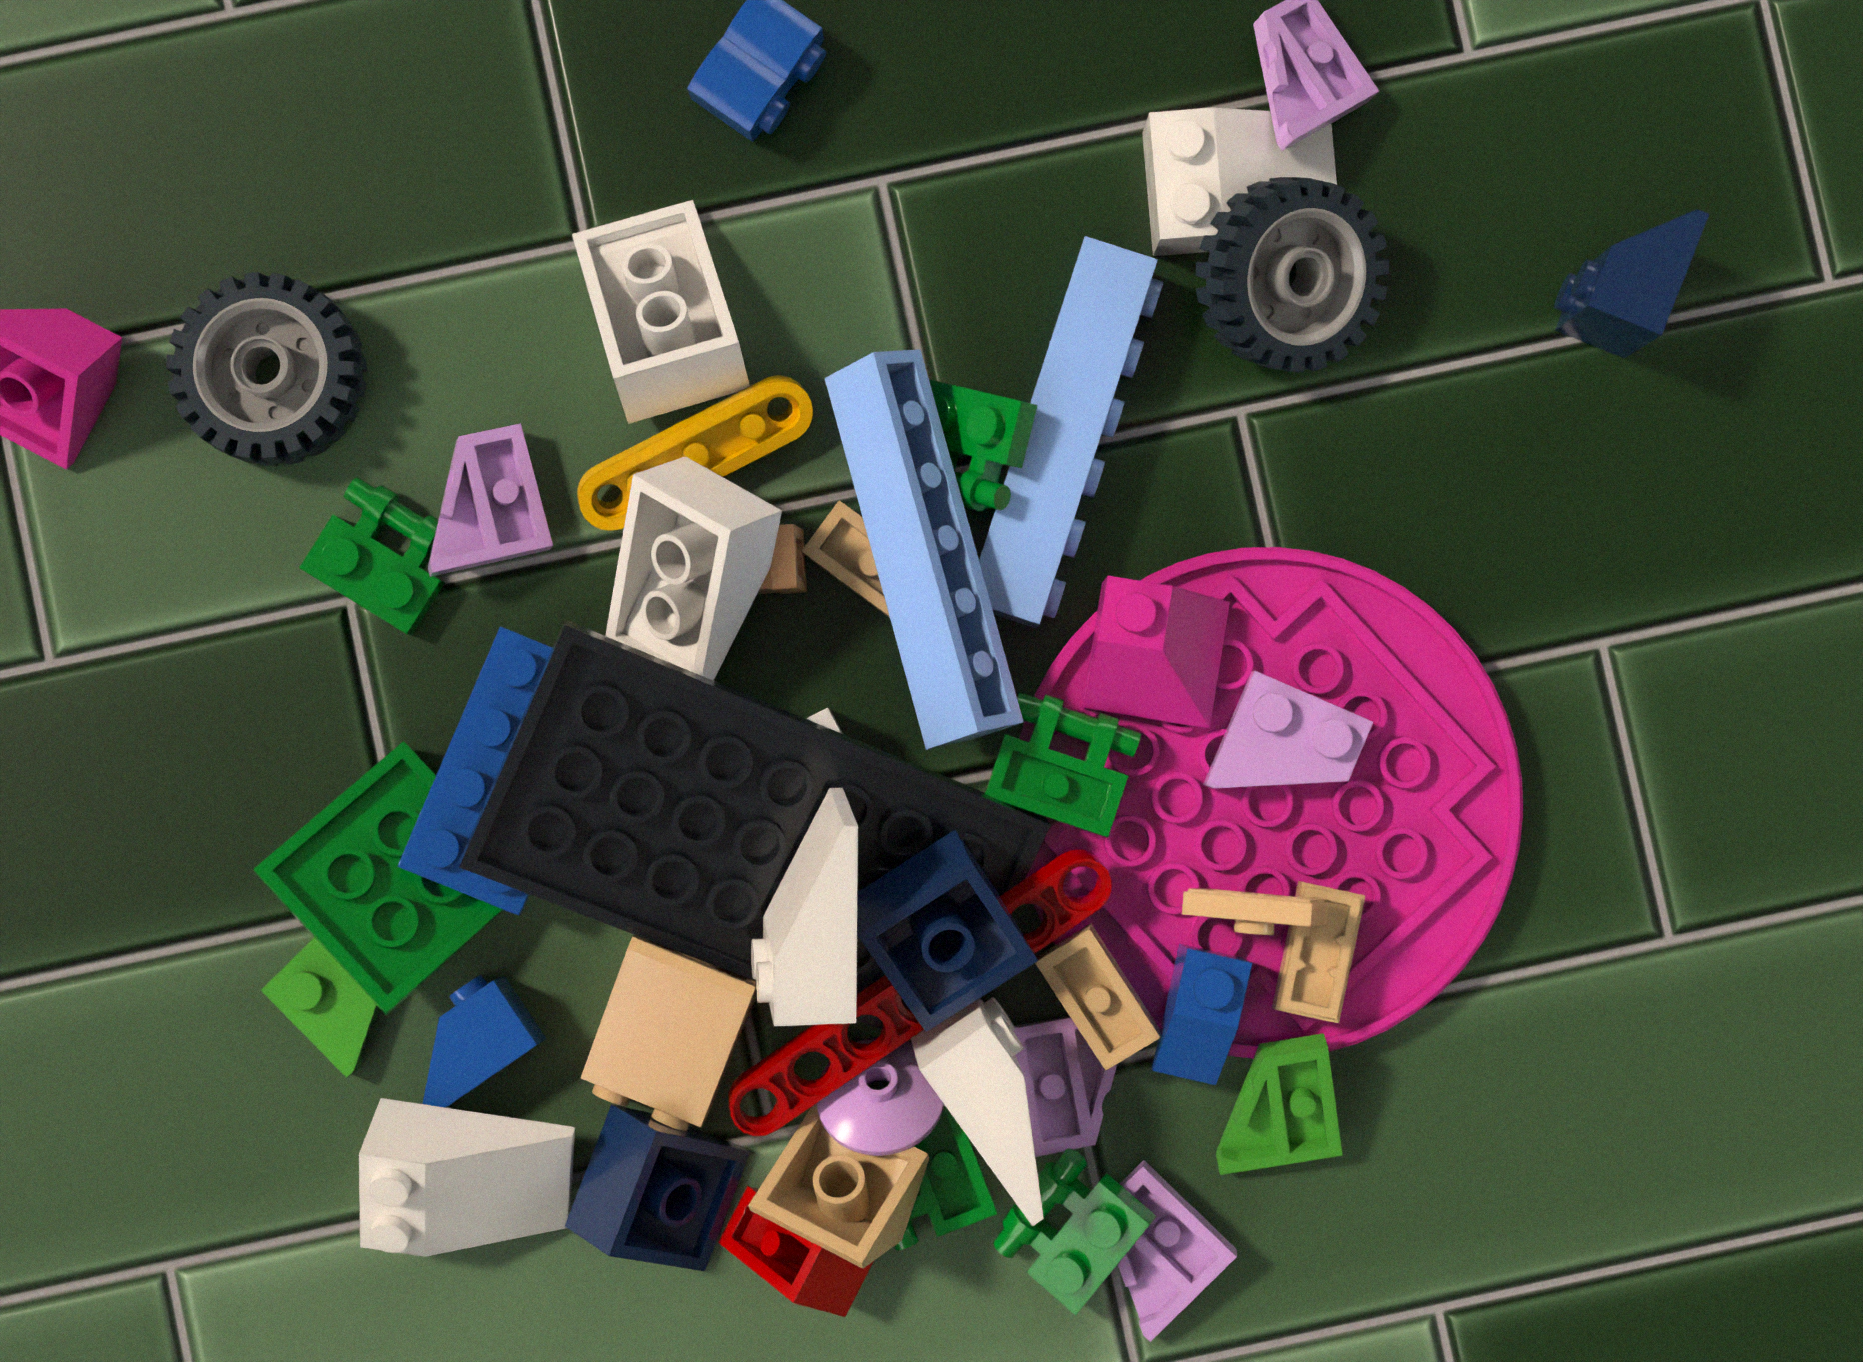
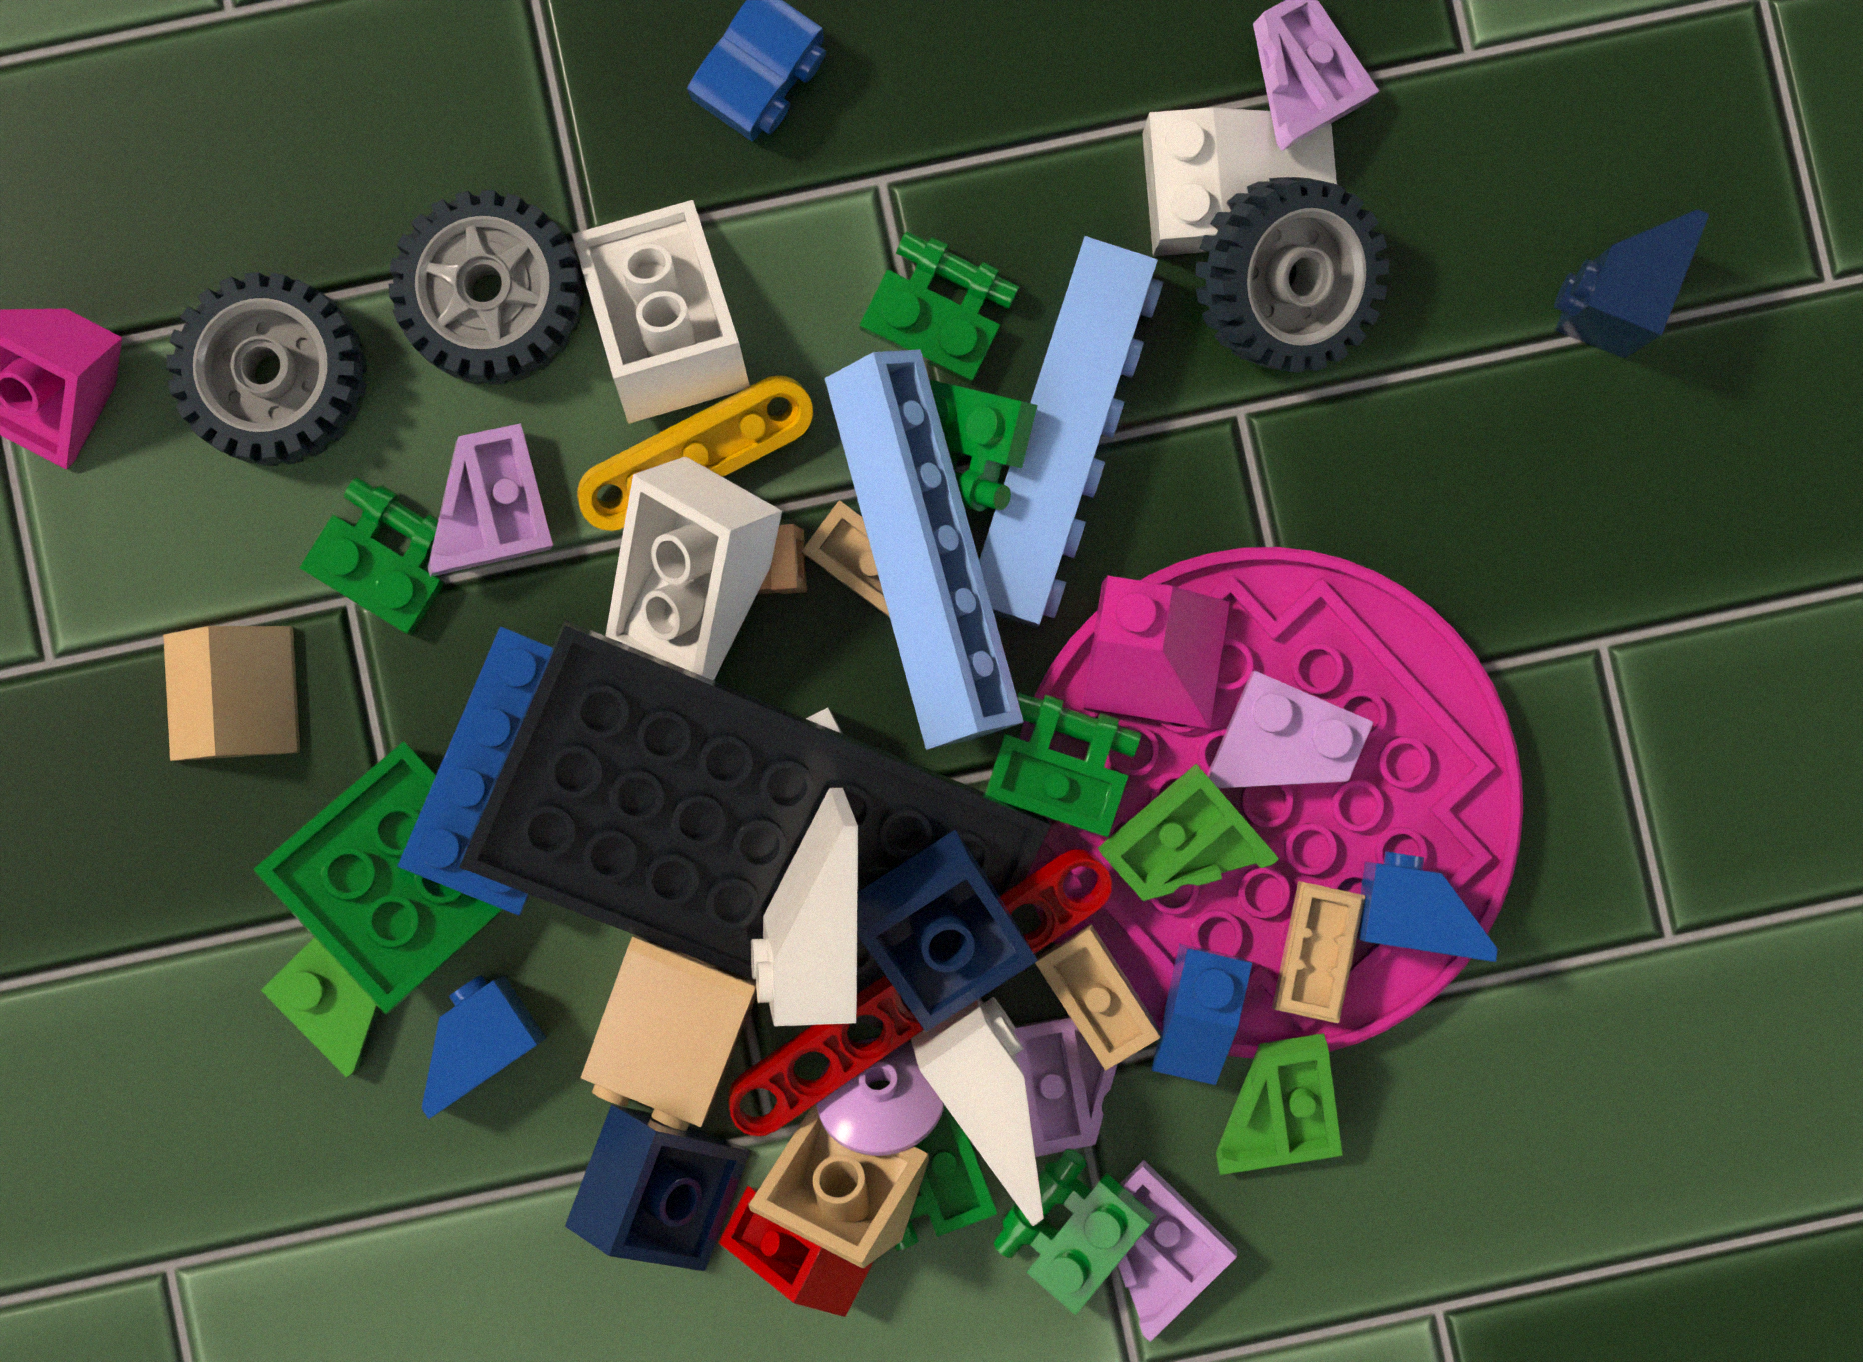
(231, 692): none -> tan slope
(458, 248): none -> wheel
(460, 1178): white slope -> none
(916, 318): none -> green plate
(1184, 839): none -> bright green wing
(1255, 911): tan plate -> none
(1418, 911): none -> blue slope

